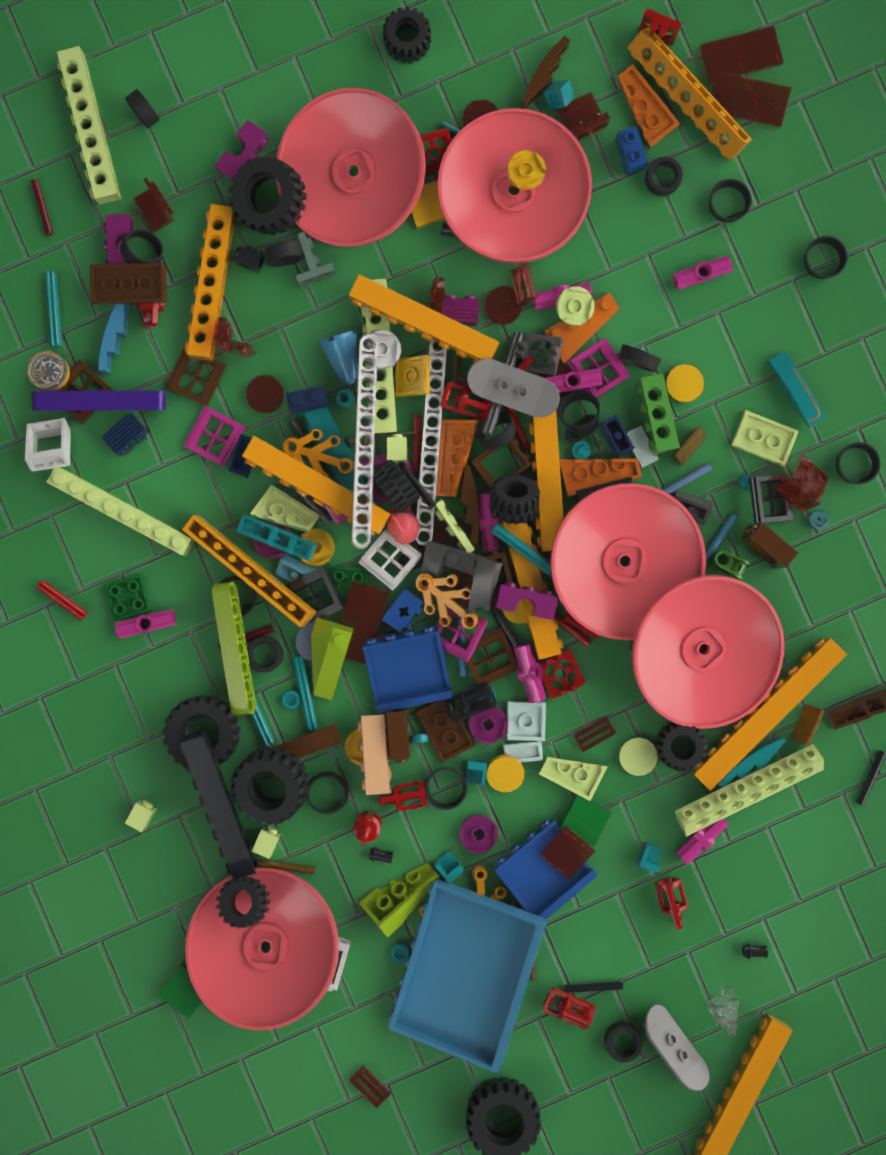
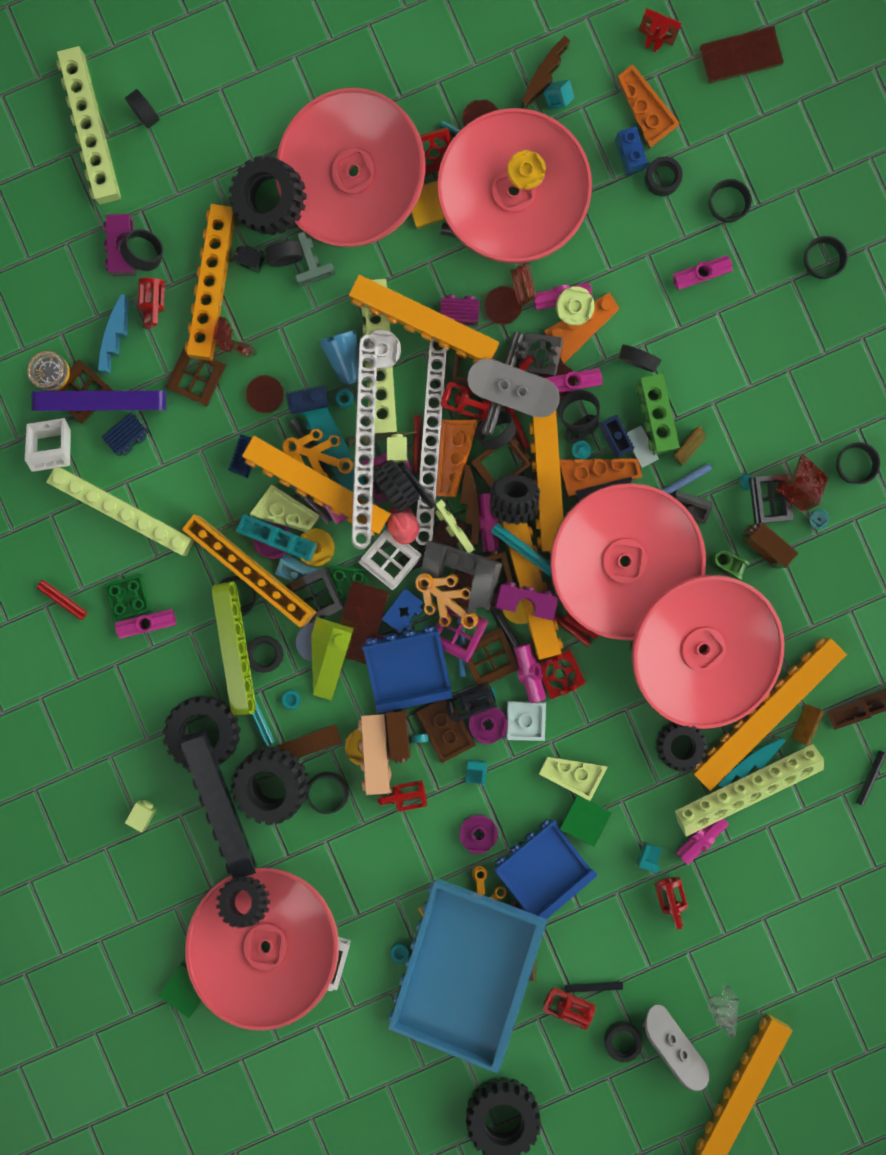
(42, 207): dark red bar -> none
(53, 309): teal axle -> none
(128, 283): reddish brown tile -> none
(154, 207): clear red bracket -> none
(199, 428): dark pink piece -> none
(254, 140): magenta arch -> none
(257, 633): dark red bar -> none
(266, 842): yellowish green brick -> none
(287, 866): pearl gold bar -> none
(305, 693): teal axle -> none
(367, 826): red piece -> none
(380, 855): black pin -> none
(380, 1086): clear red tile -> none
(396, 901): lime wedge -> none
(407, 20): black tyre -> none
(412, 376): yellow tile -> none
(438, 294): clear red tile -> none
(446, 806): black tyre -> none
(448, 866): teal panel -> none
(505, 773): yellow tile -> none
(525, 751): light aqua tile -> none
(567, 852): clear red tile -> none
(583, 116): clear red bracket -> none
(584, 748): clear red tile -> none
(612, 359): dark pink piece -> none
(638, 756): yellowish green tile -> none
(684, 383): yellow tile -> none
(699, 94): light orange brick -> none
(720, 535): dark azure bar -> none
(751, 98): clear red tile -> none
(754, 951): black pin -> none
(764, 438): yellowish green tile -> none
(797, 389): teal slope -> none

